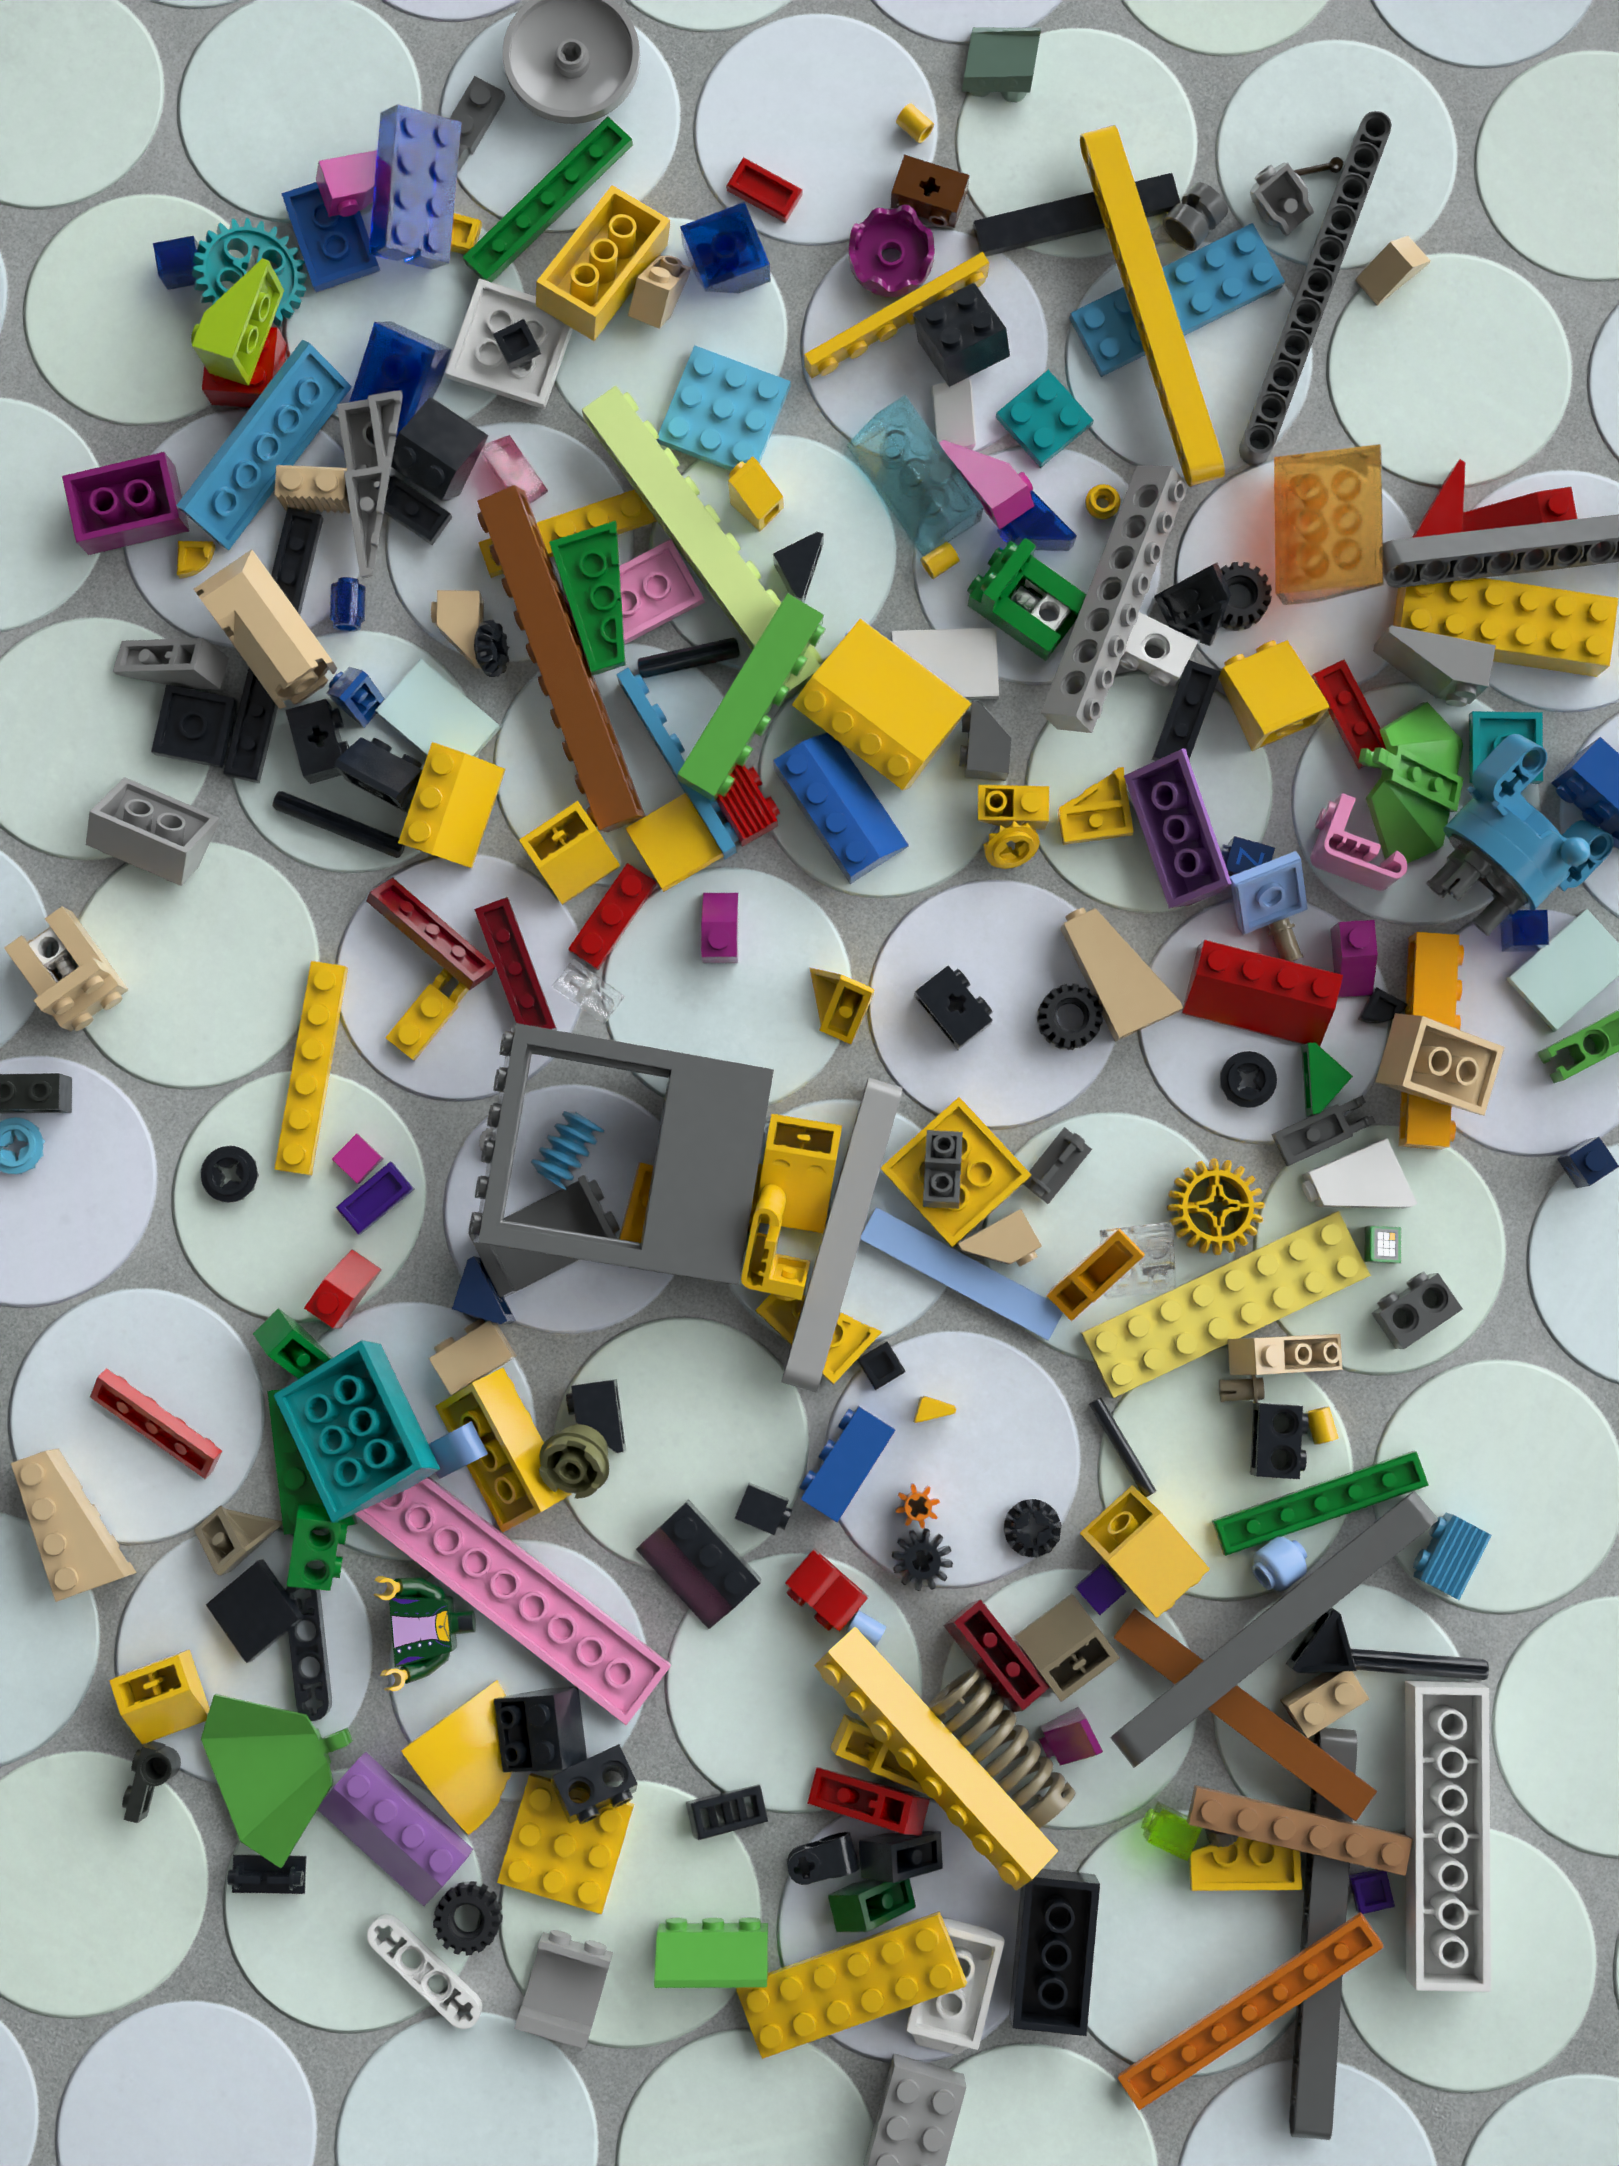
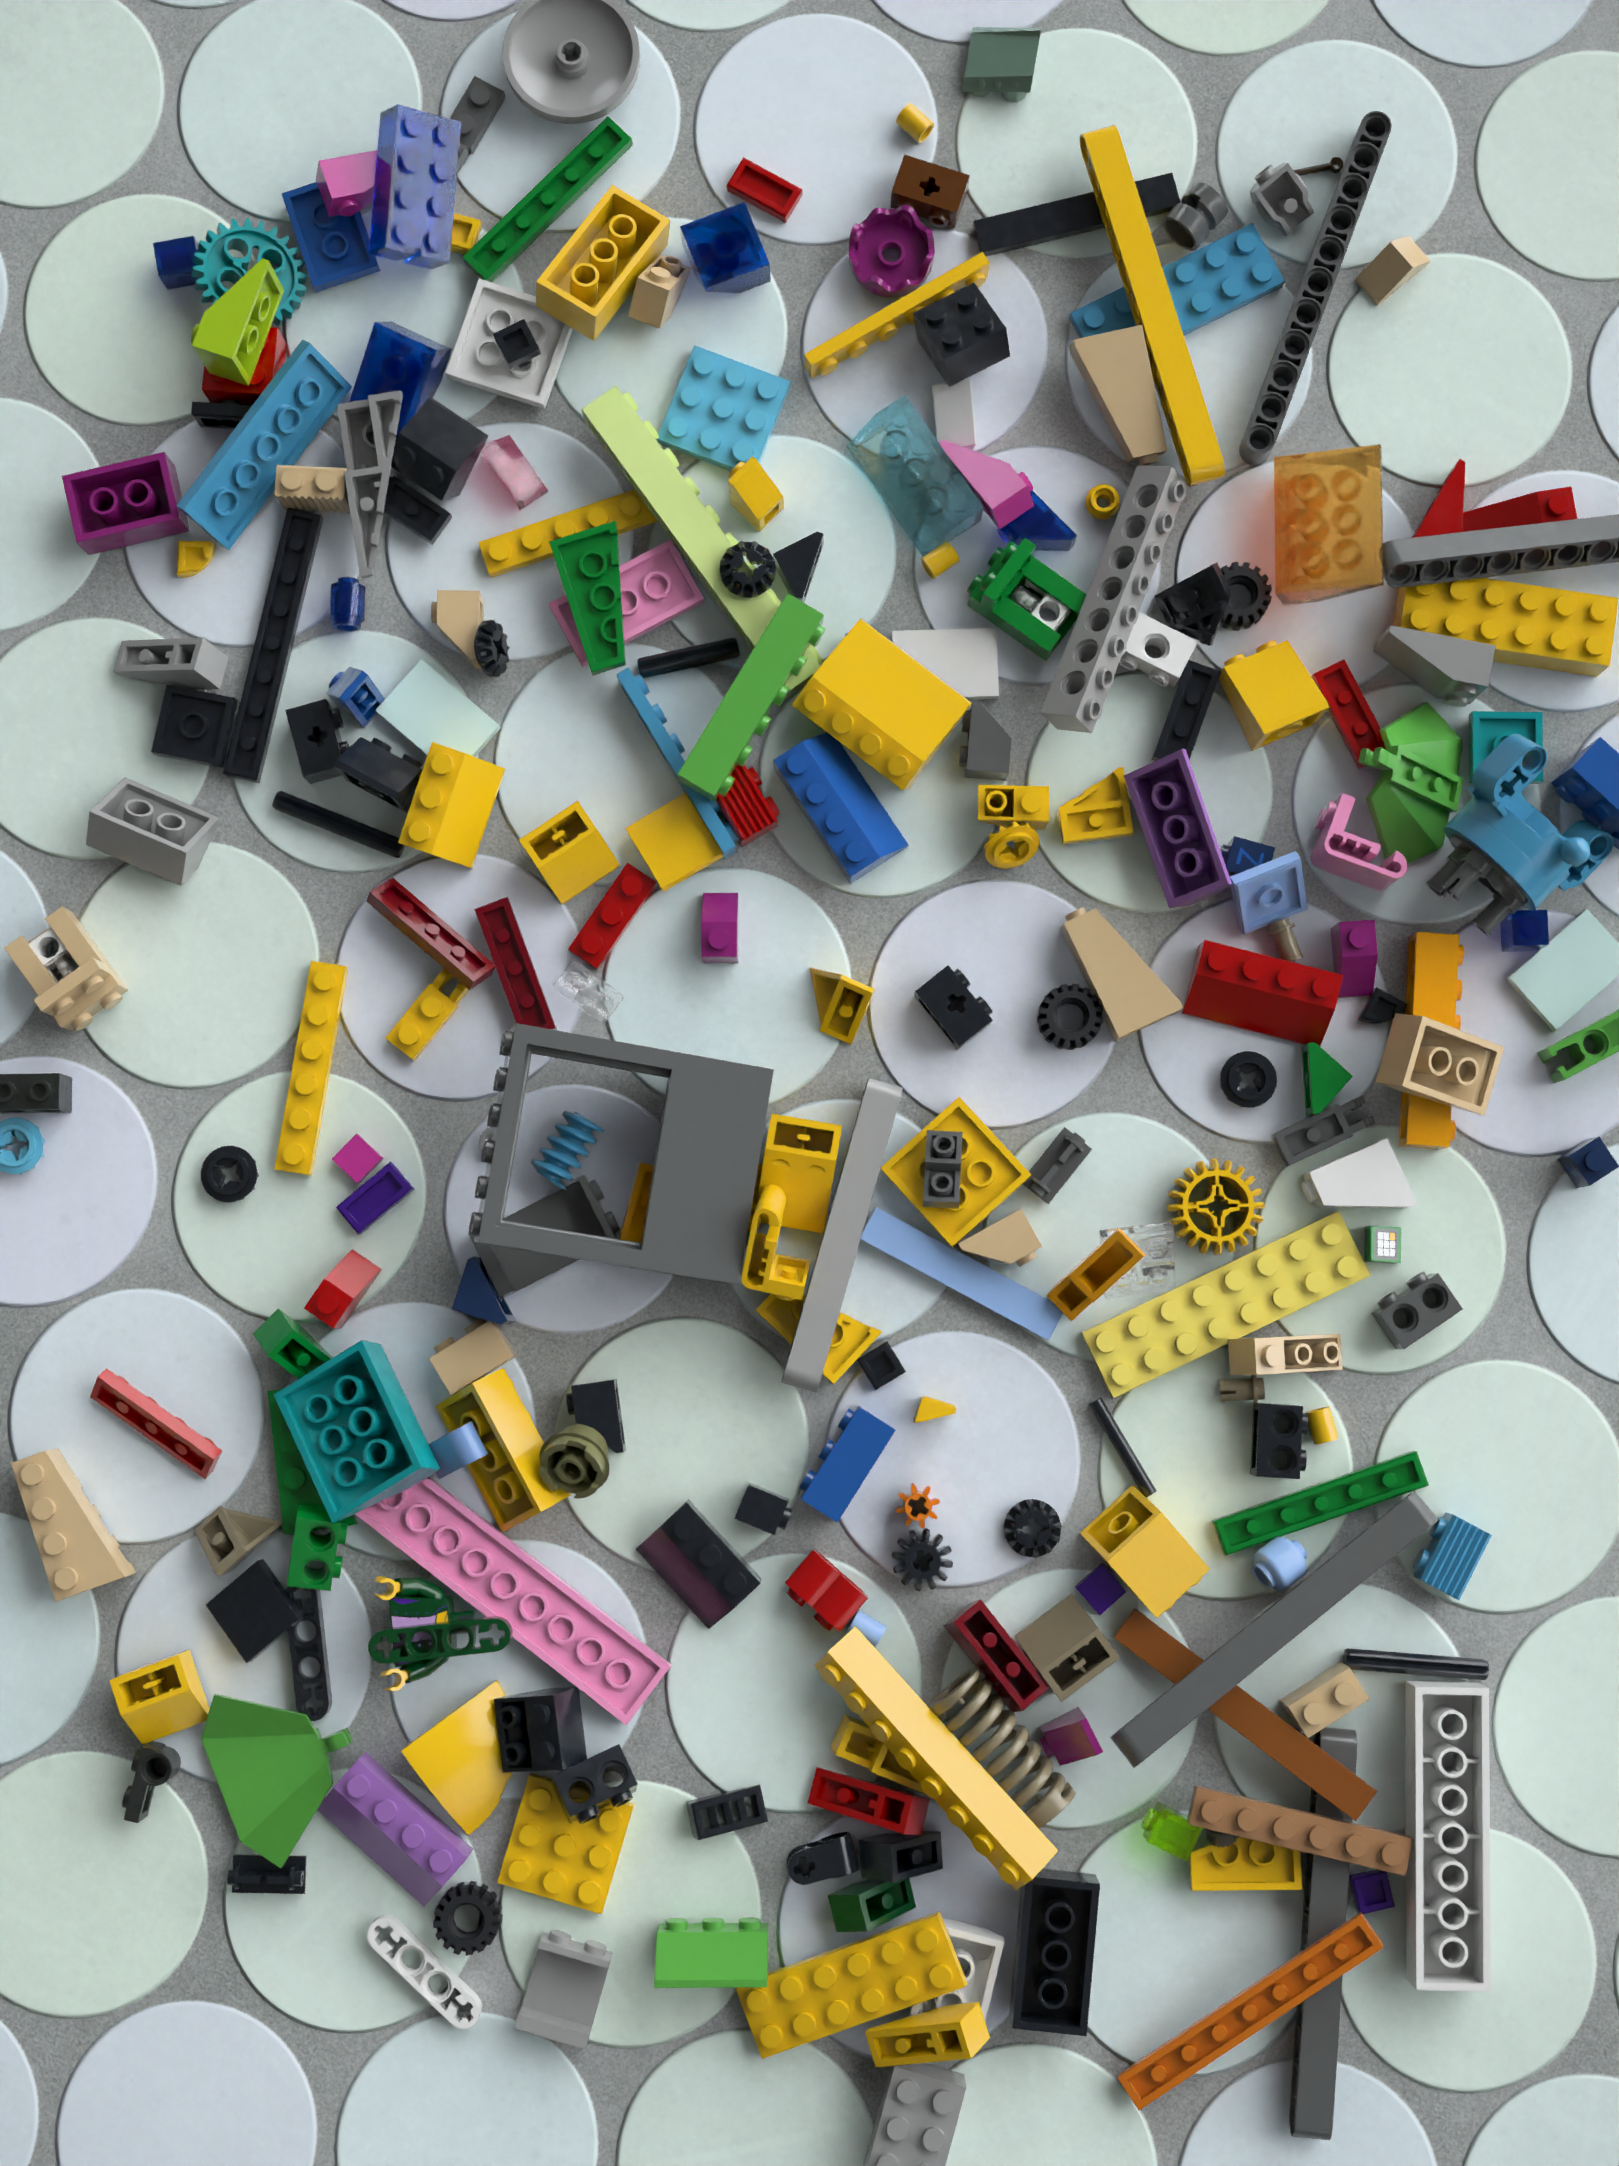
(219, 415): none -> black plate
(266, 630): tan brick -> none
(441, 1645): none -> dark green beam
(560, 659): dark orange brick -> none
(737, 581): none -> black gear
(930, 2036): none -> yellow slope
(1044, 418): teal plate -> none
(1123, 387): none -> tan slope
(1324, 1647): black slope -> none

